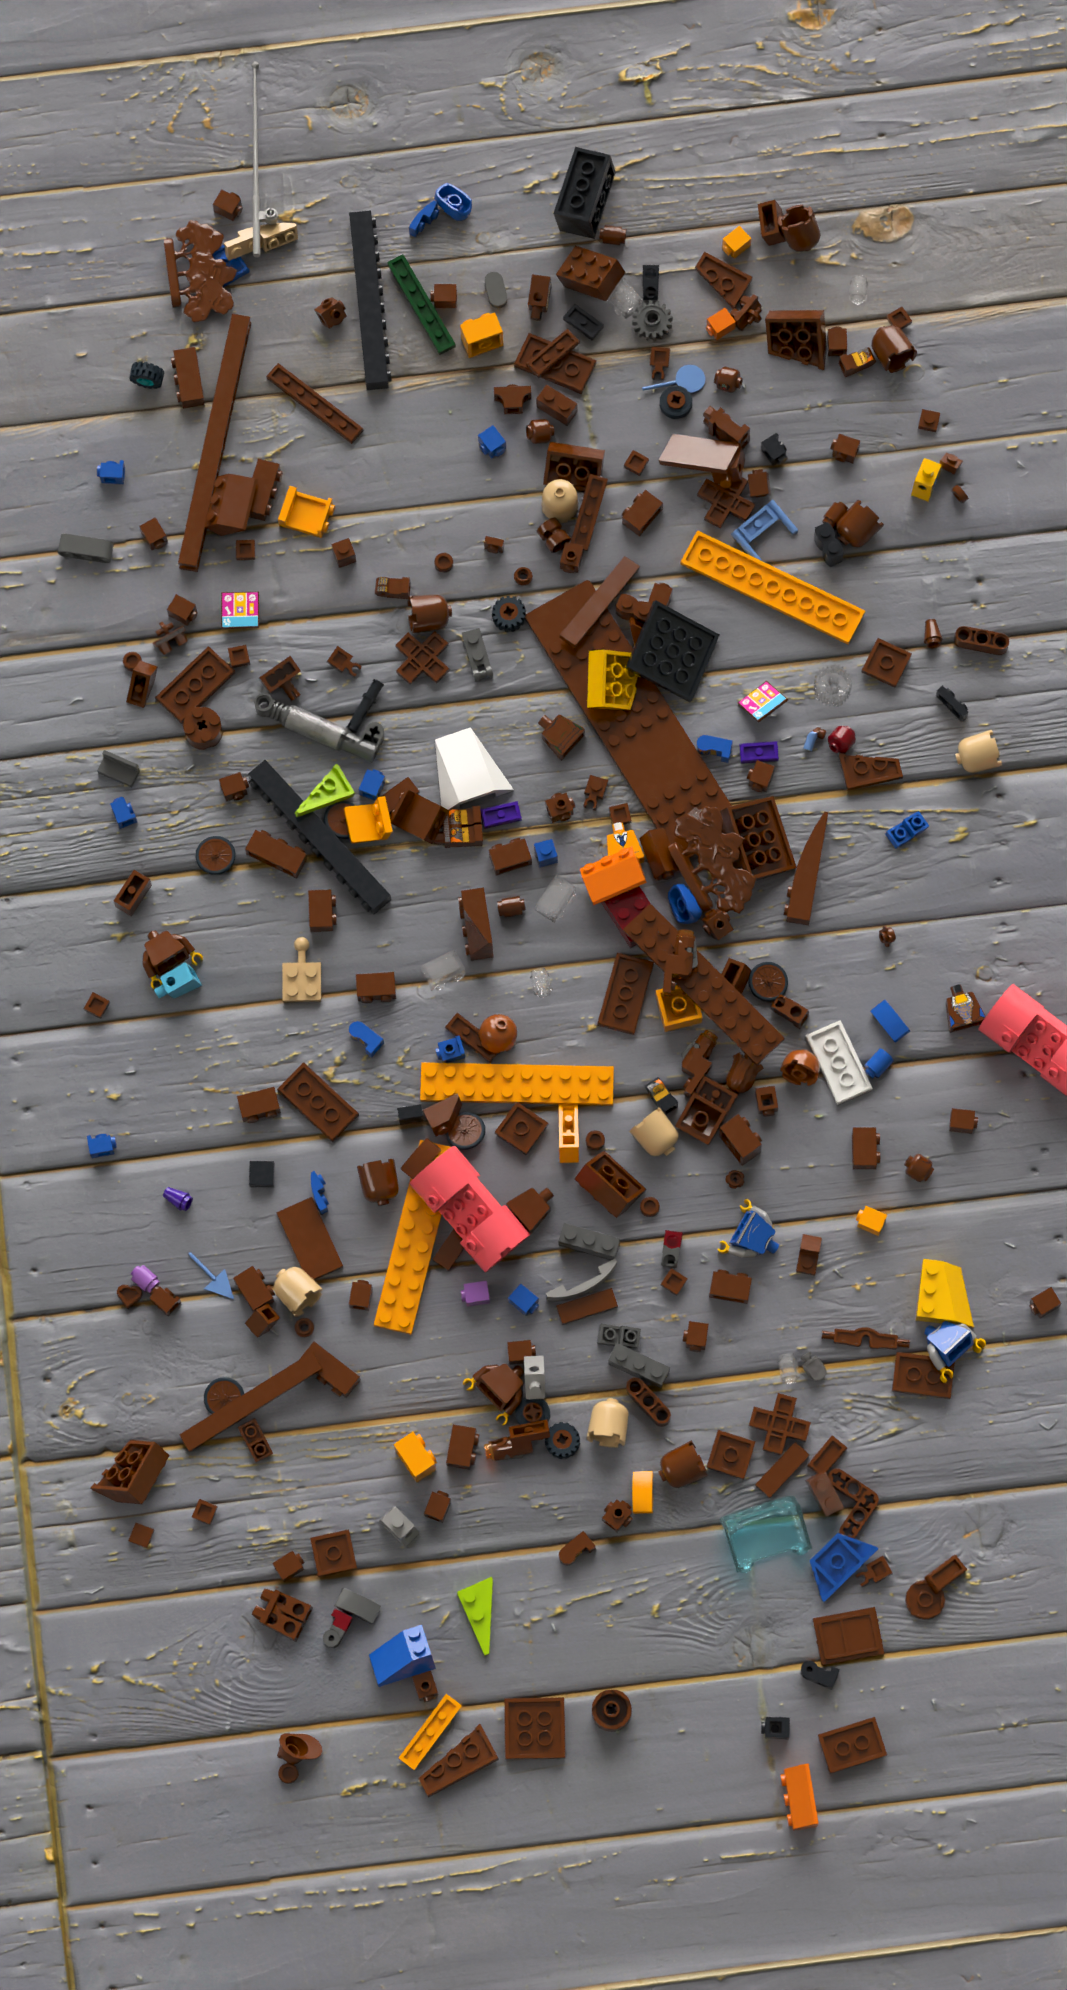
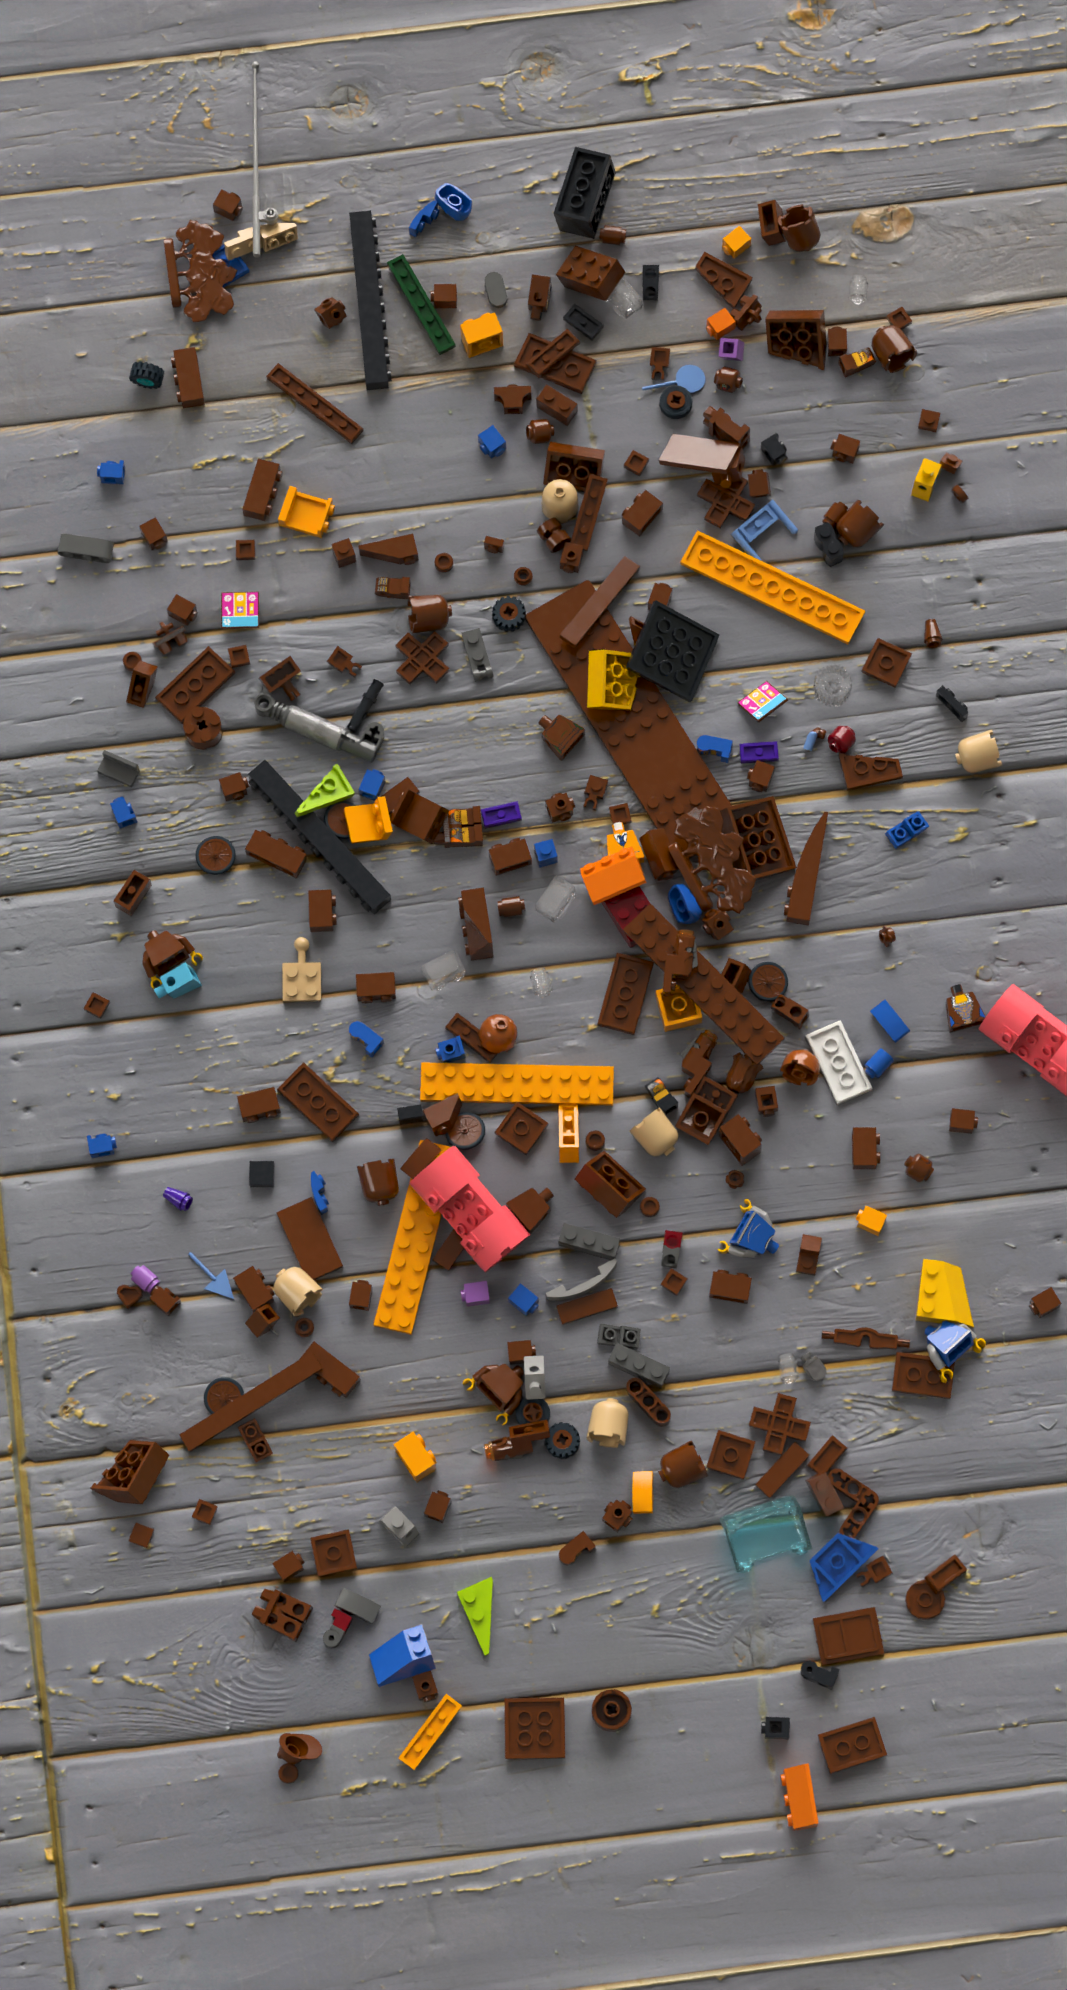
(214, 441): reddish brown piece -> none
(230, 504): reddish brown slope -> none
(394, 550): none -> reddish brown slope
(462, 1446): reddish brown brick -> none
(466, 770): white wedge -> none
(466, 1758): reddish brown wing -> none
(630, 606): reddish brown brick -> none
(656, 312): dark grey gear -> none
(696, 1336): reddish brown brick -> none
(731, 349): none -> medium lavender brick
(990, 637): reddish brown beam -> none

